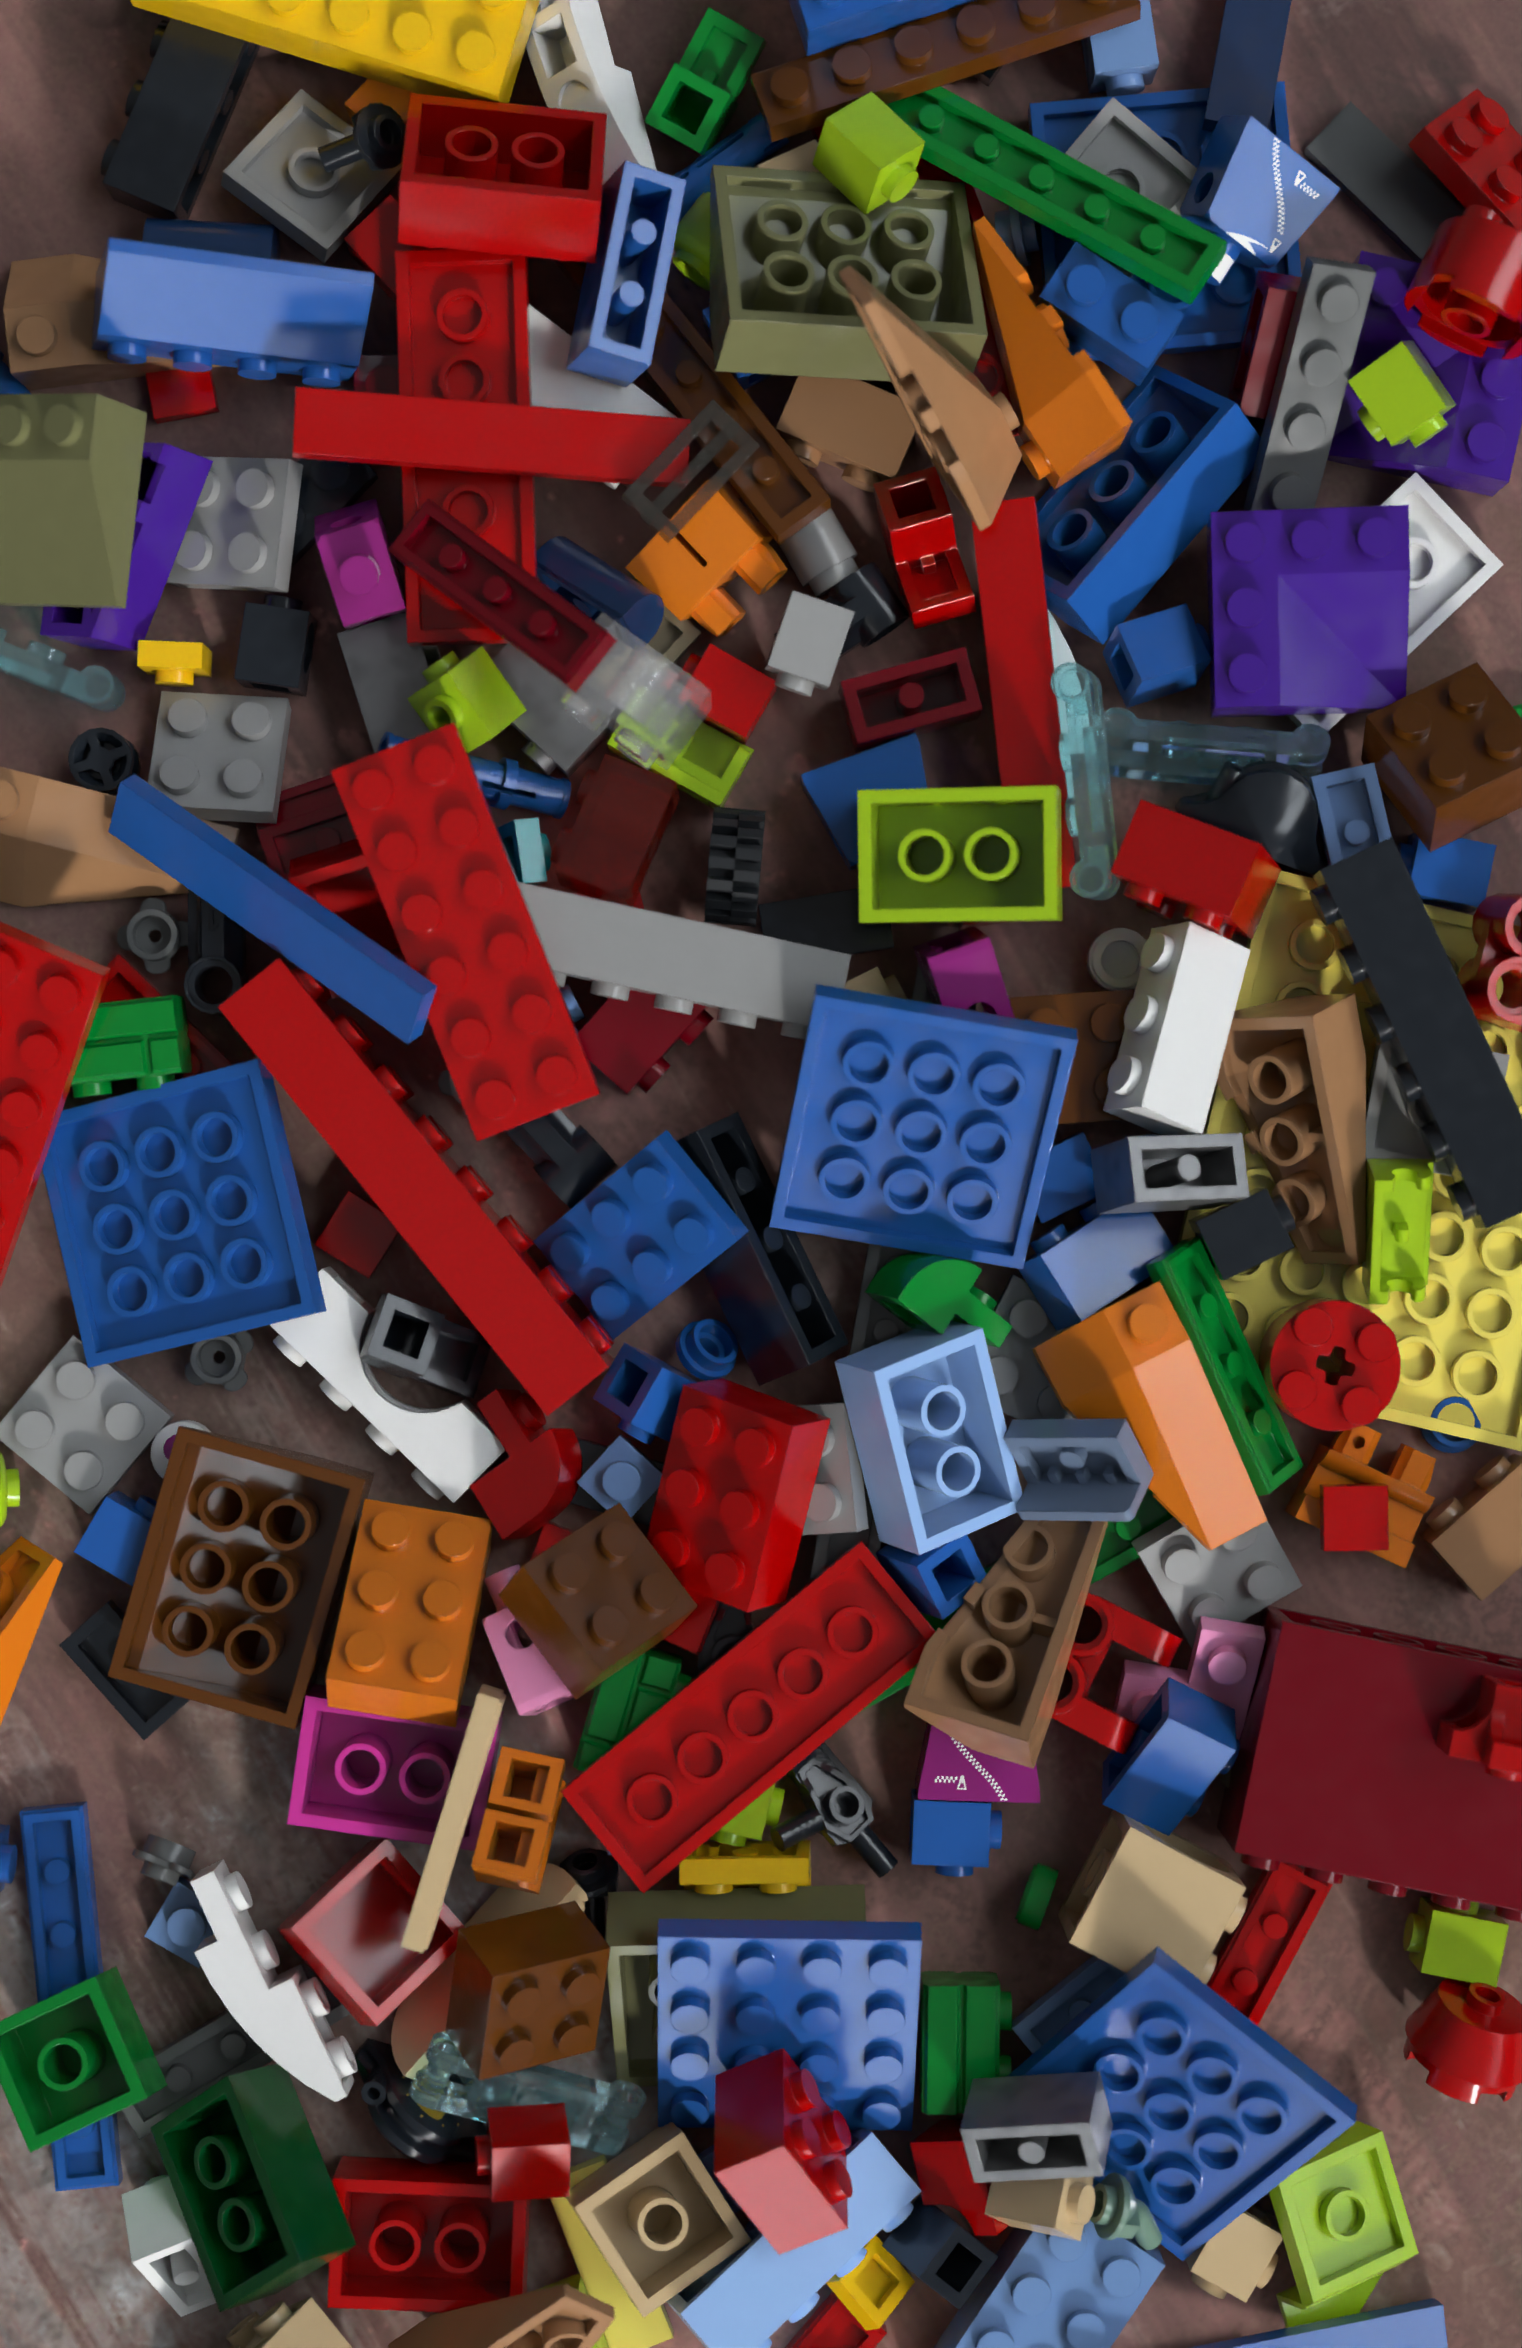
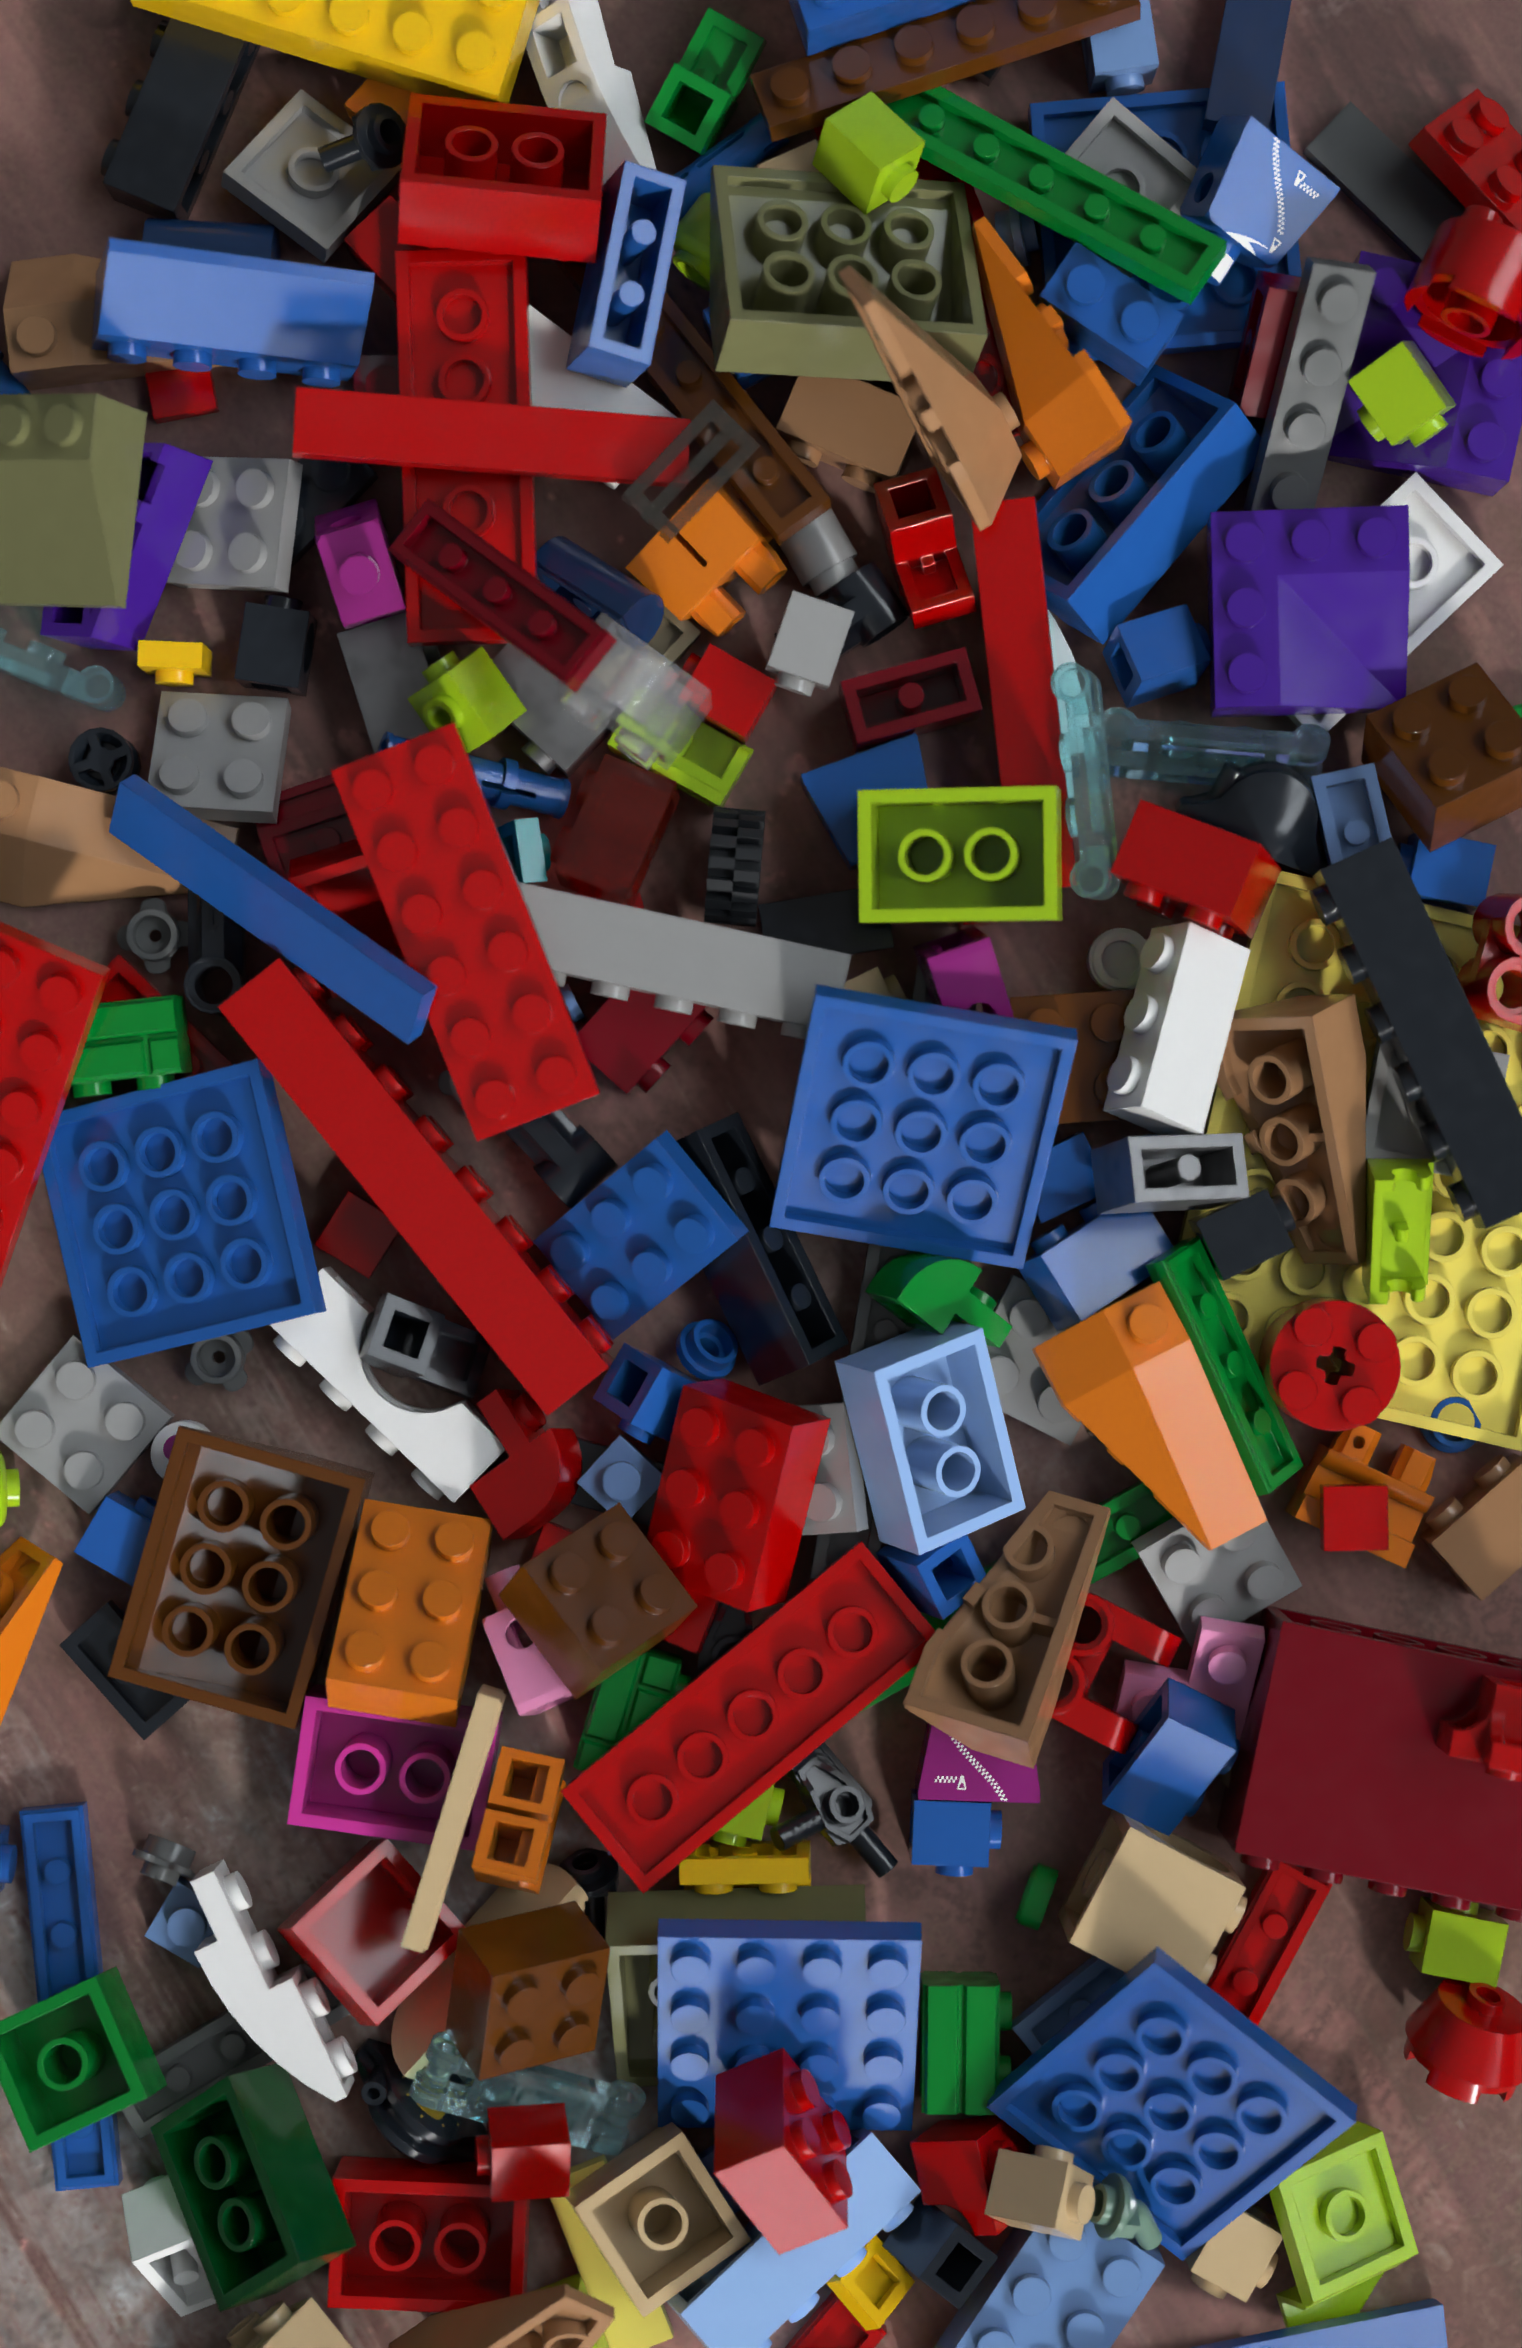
(1037, 2127): flat silver brick -> none
(1078, 1469): sand blue bracket -> none

